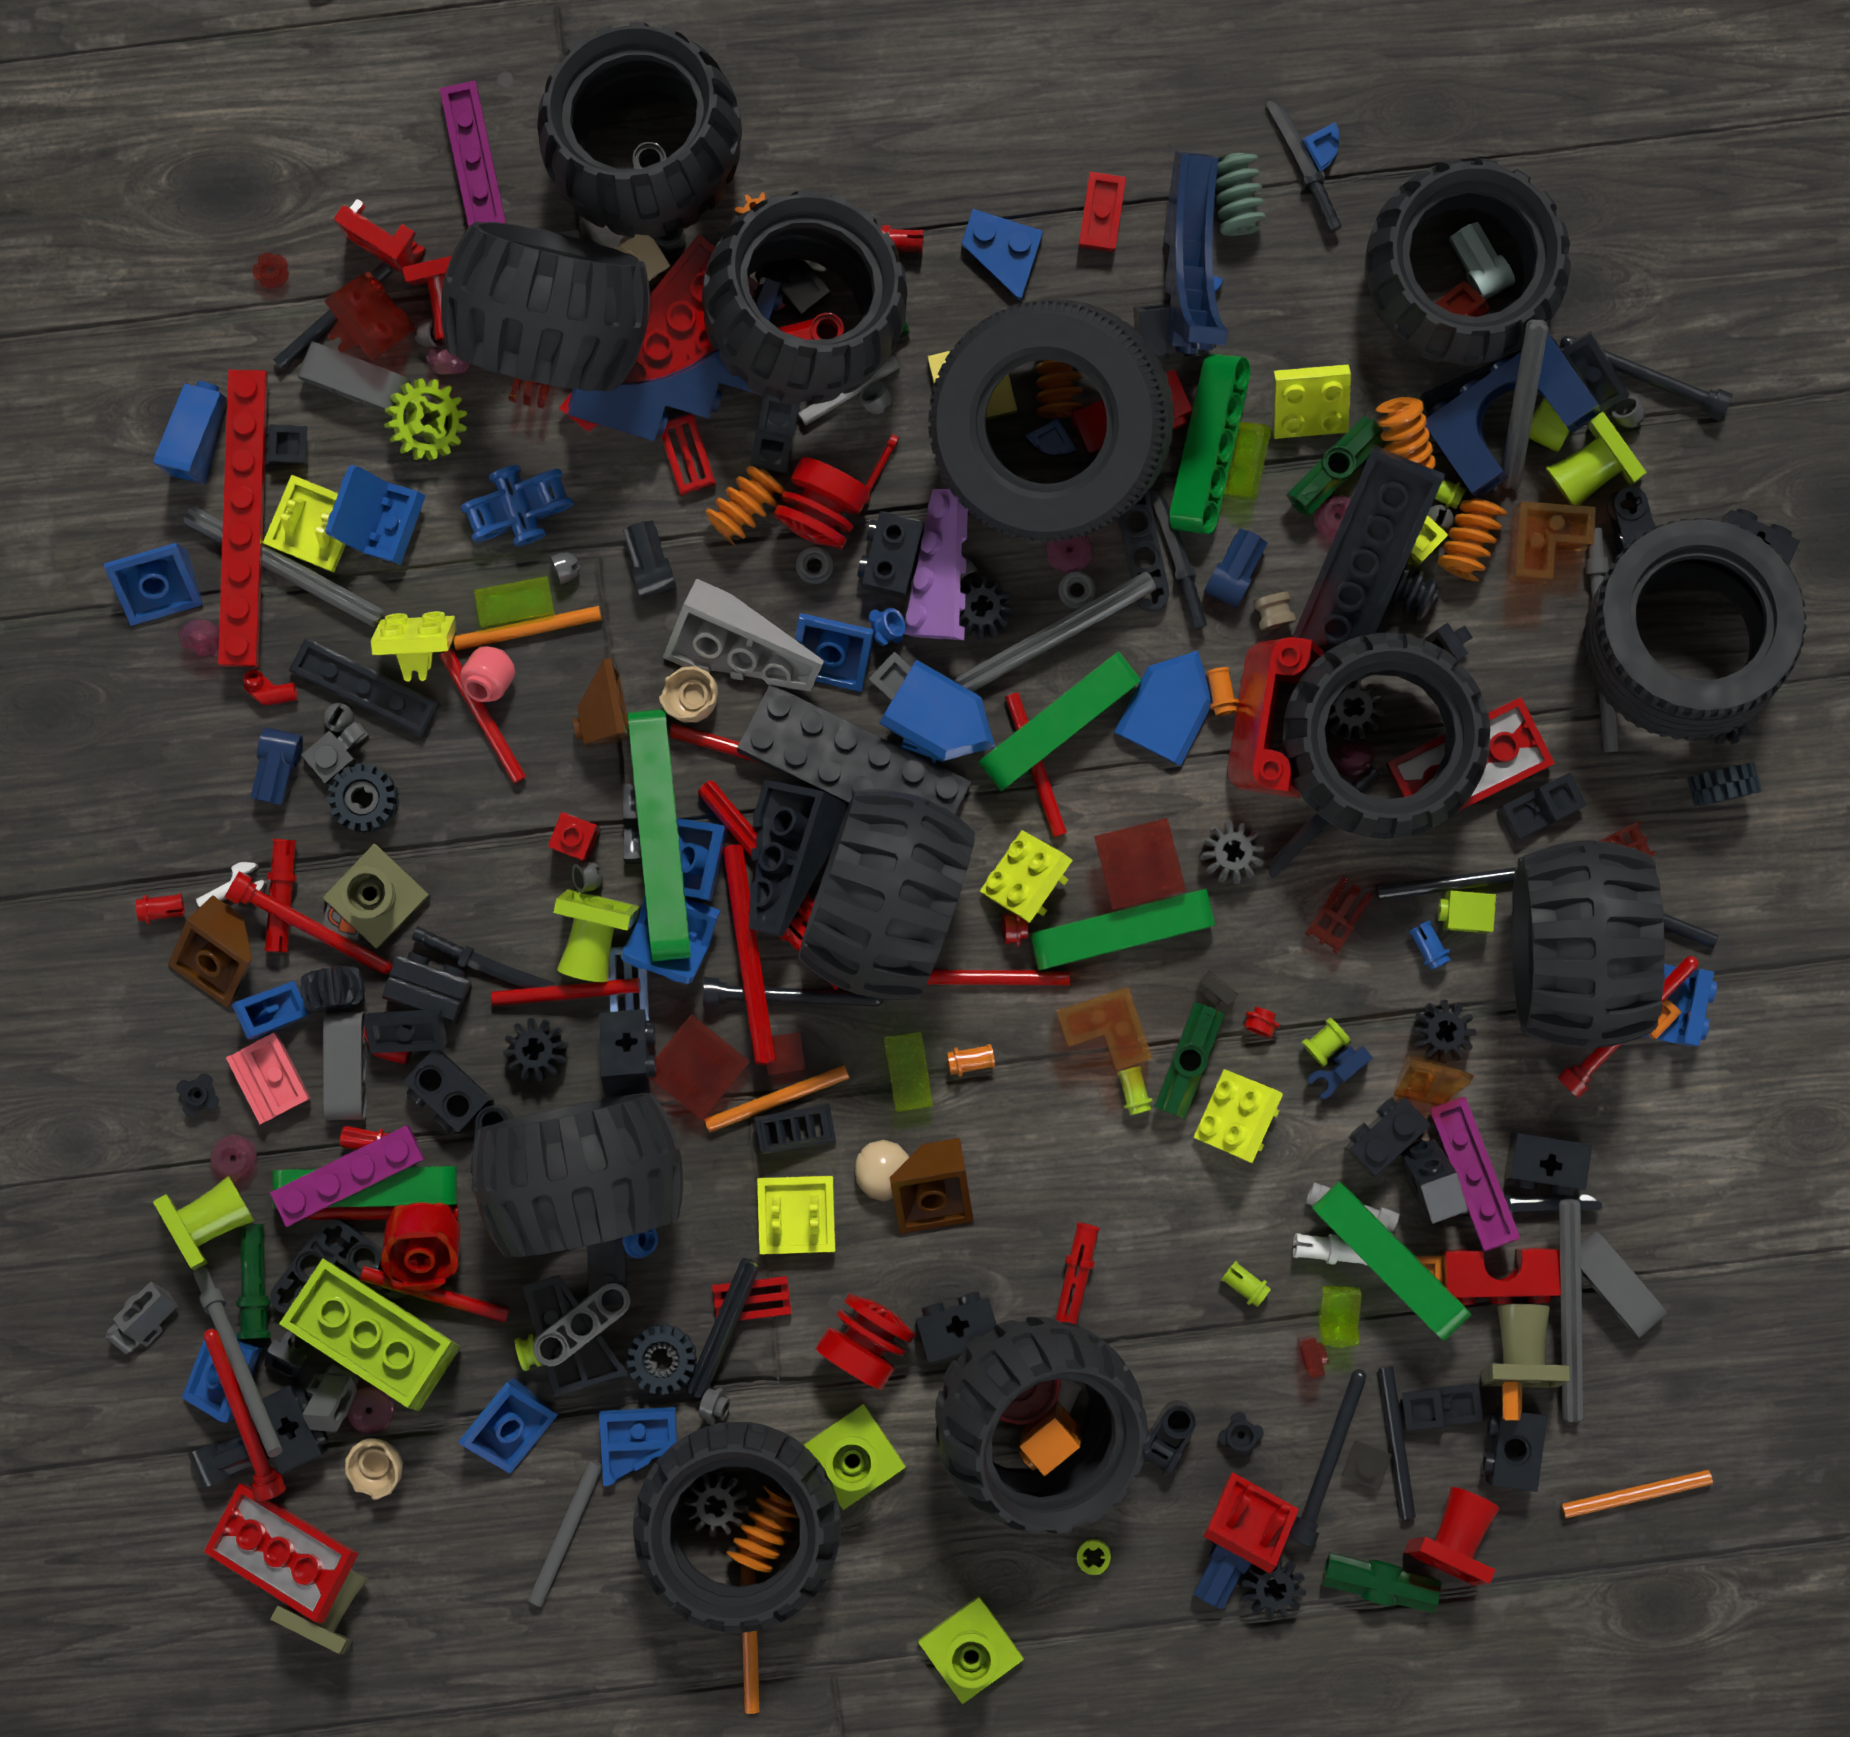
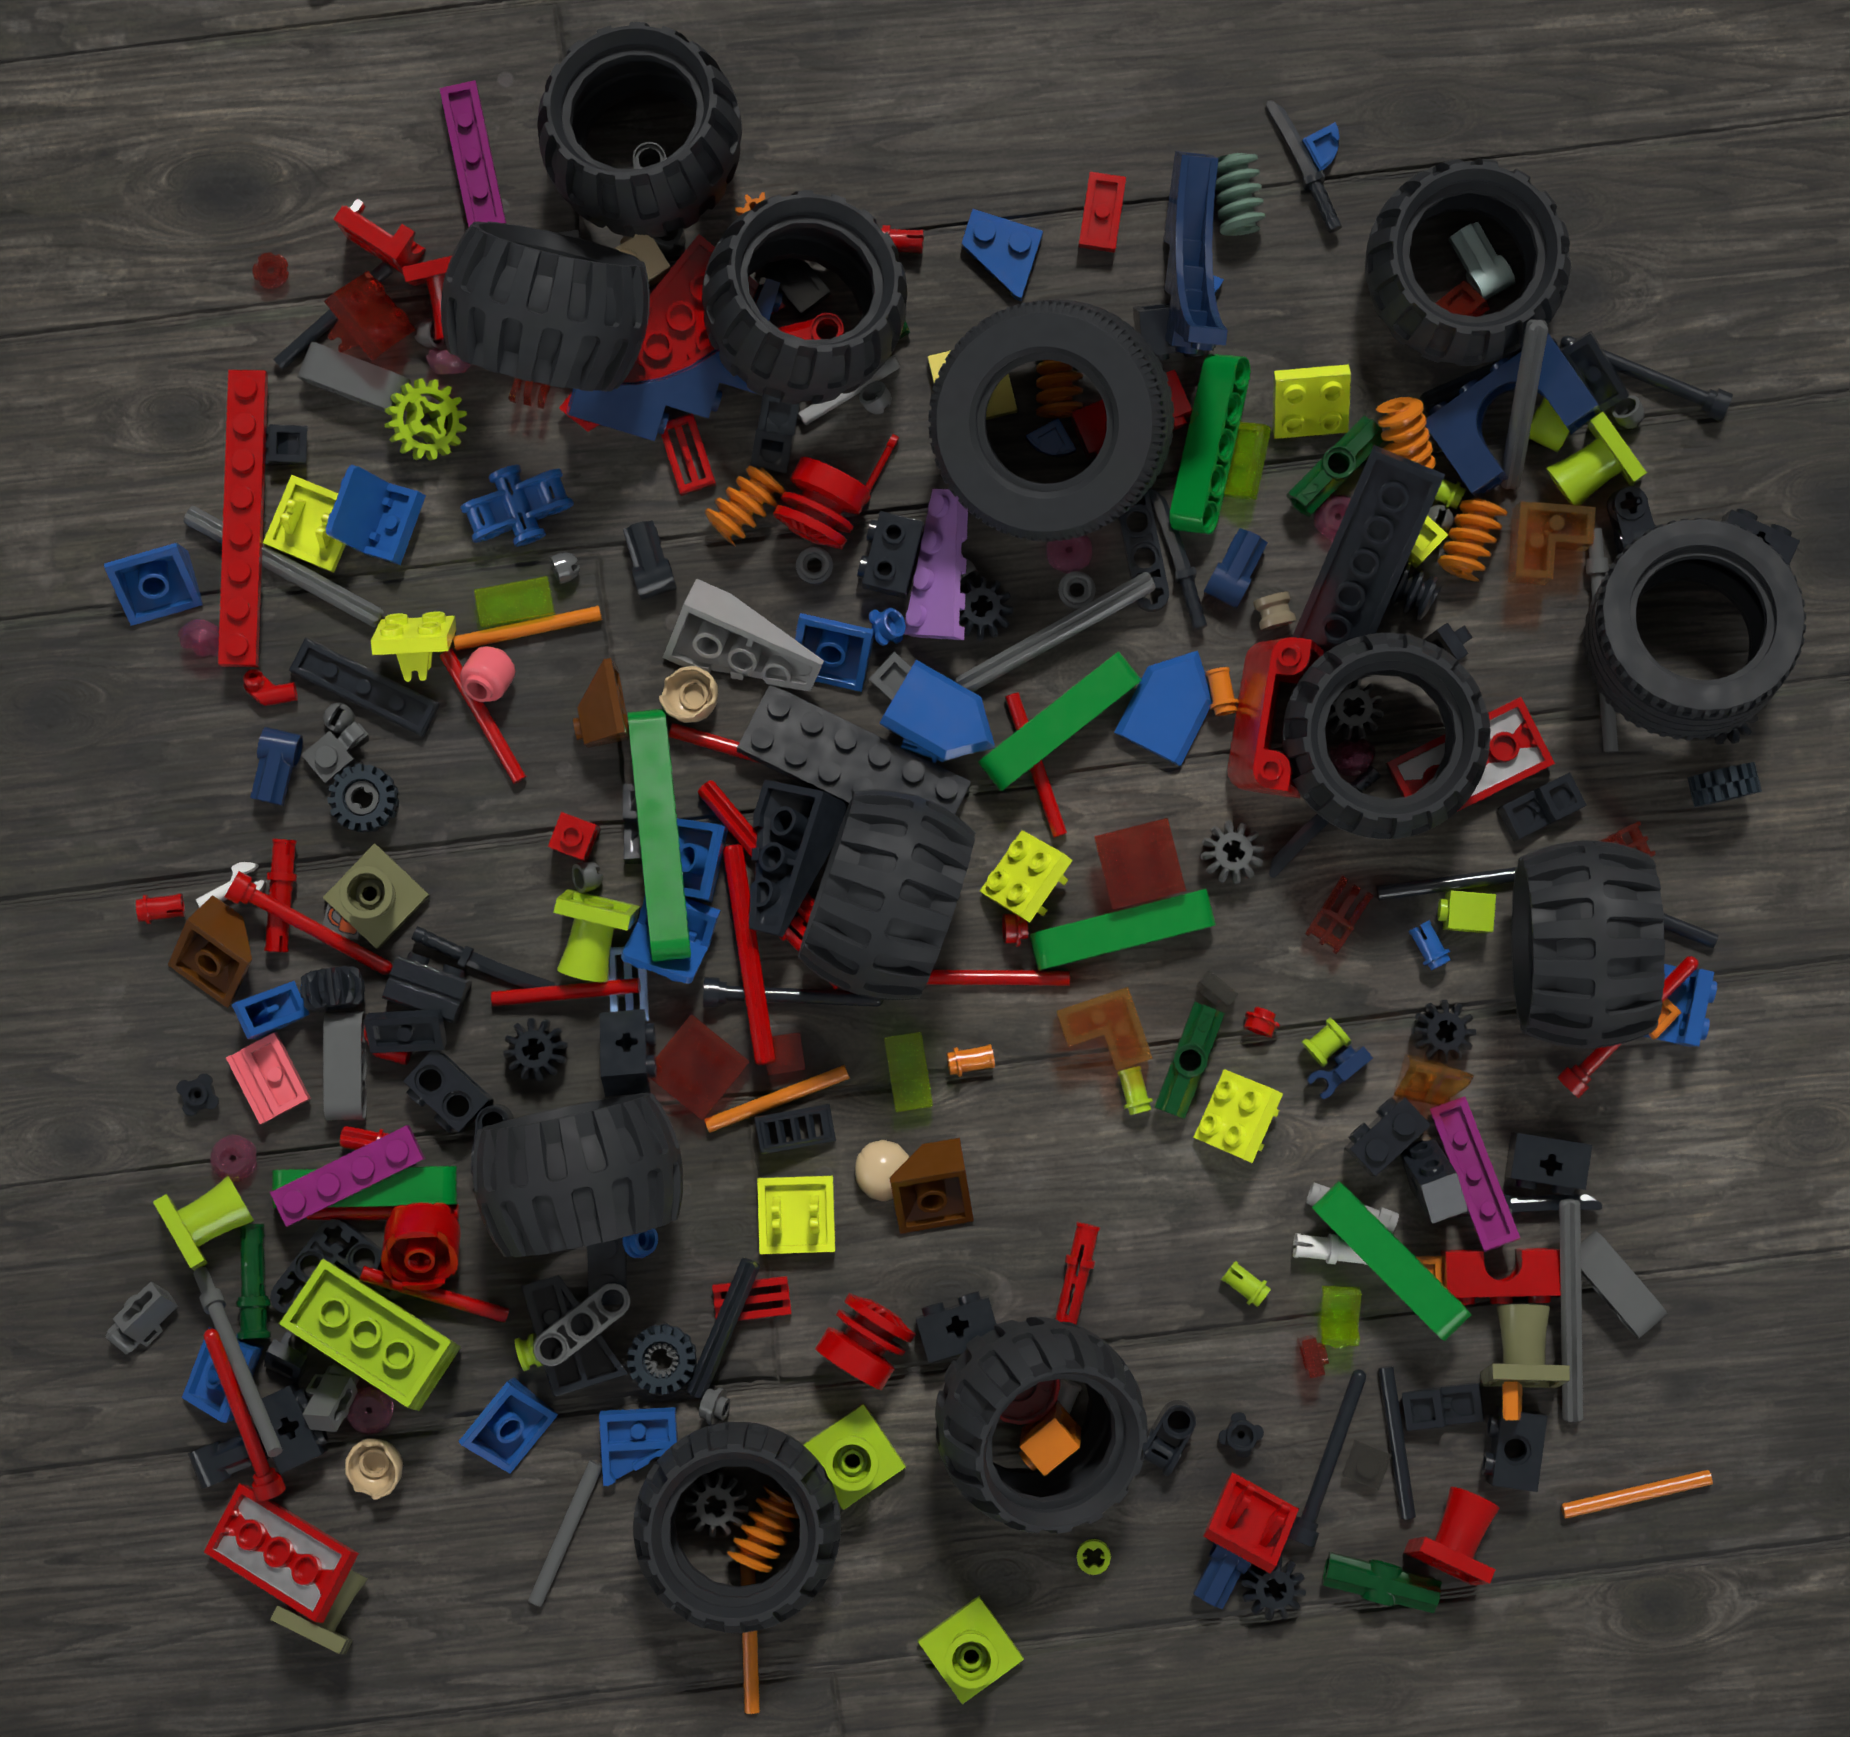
(192, 433): blue slope -> none

